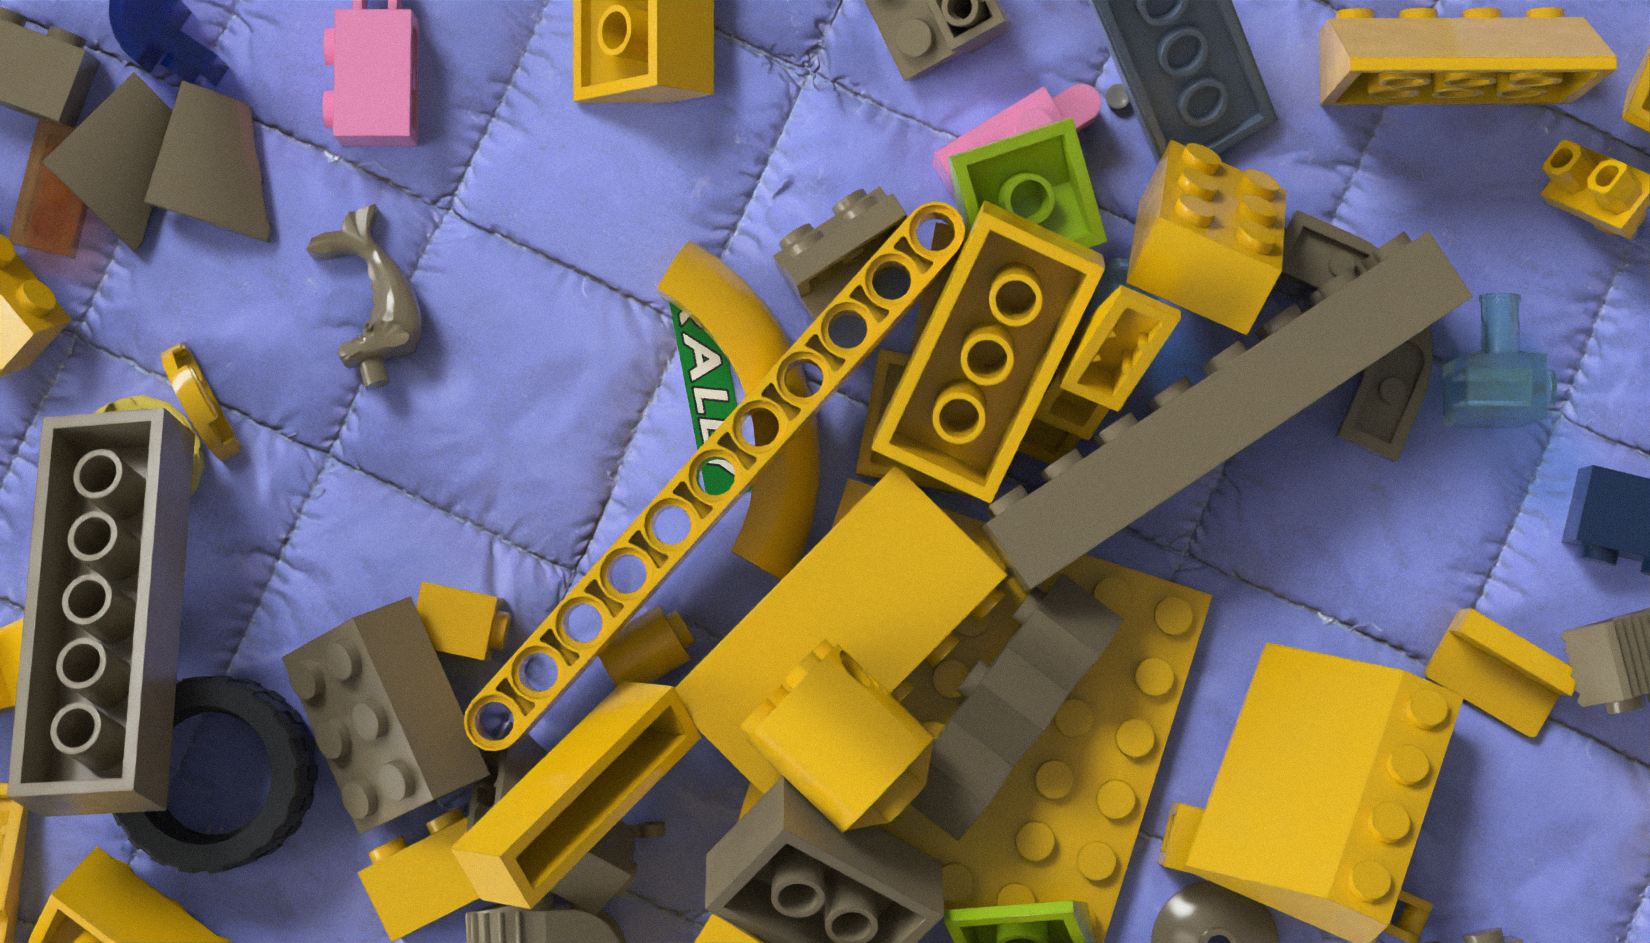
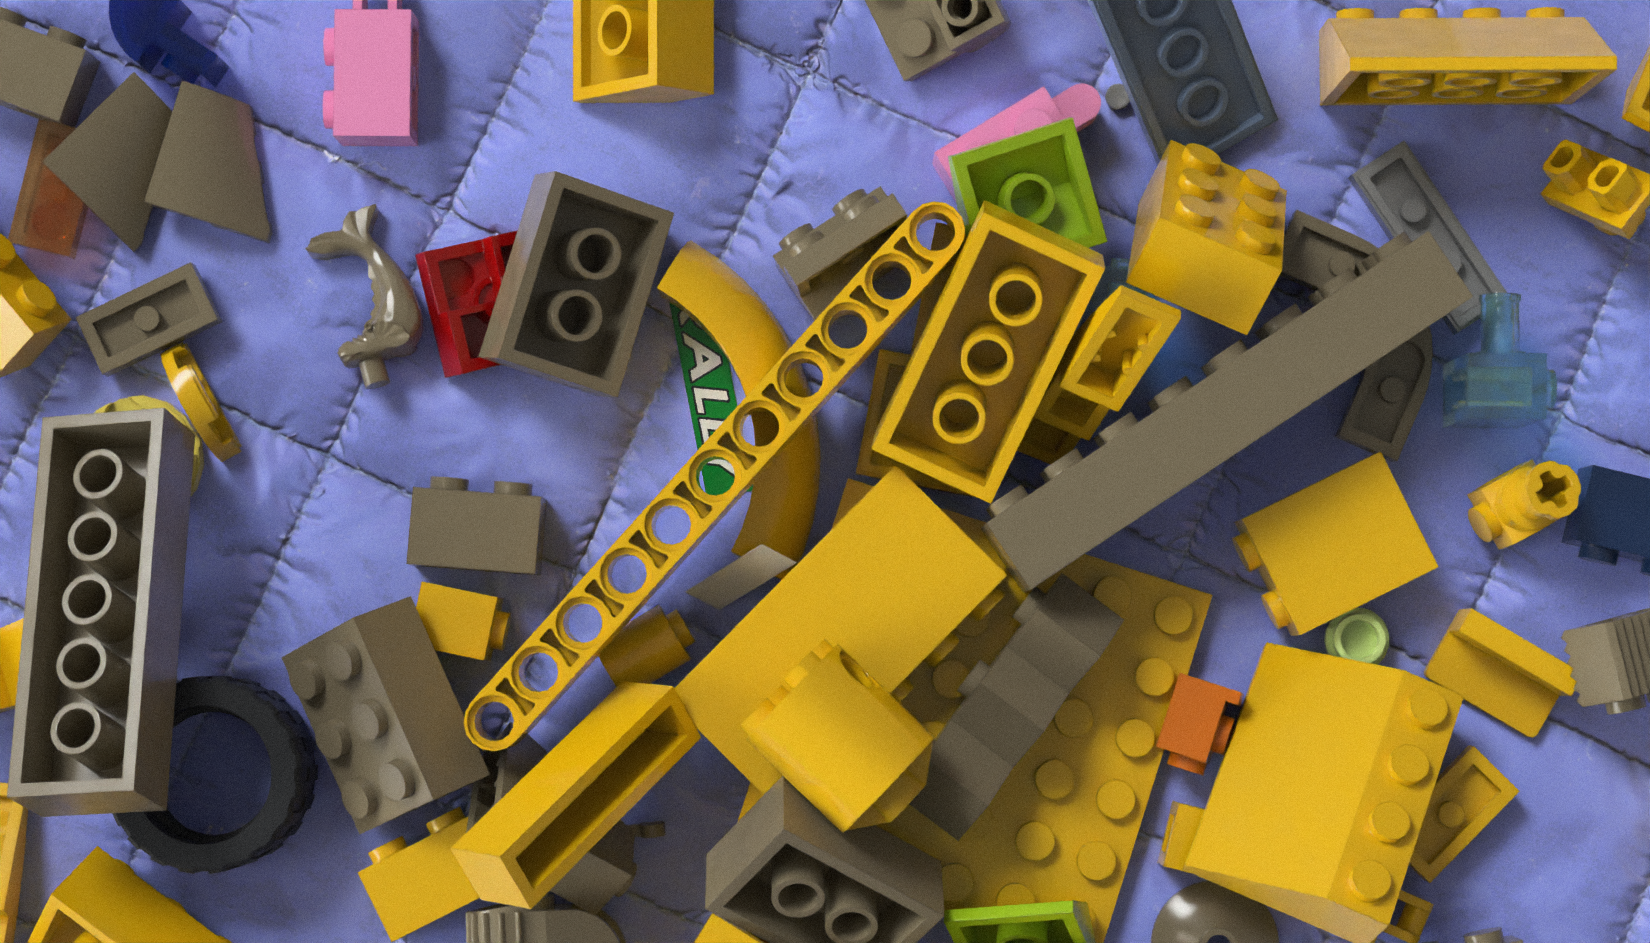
(148, 319): none -> dark tan plate
(460, 297): none -> red slope
(477, 529): none -> dark tan brick
(576, 284): none -> dark tan brick
(740, 576): none -> white sticker
(1197, 723): none -> orange brick
(1333, 546): none -> yellow brick
(1357, 636): none -> yellowish green plate
(1408, 201): none -> light grey tile
(1460, 807): none -> yellow plate
(1523, 501): none -> yellow connector

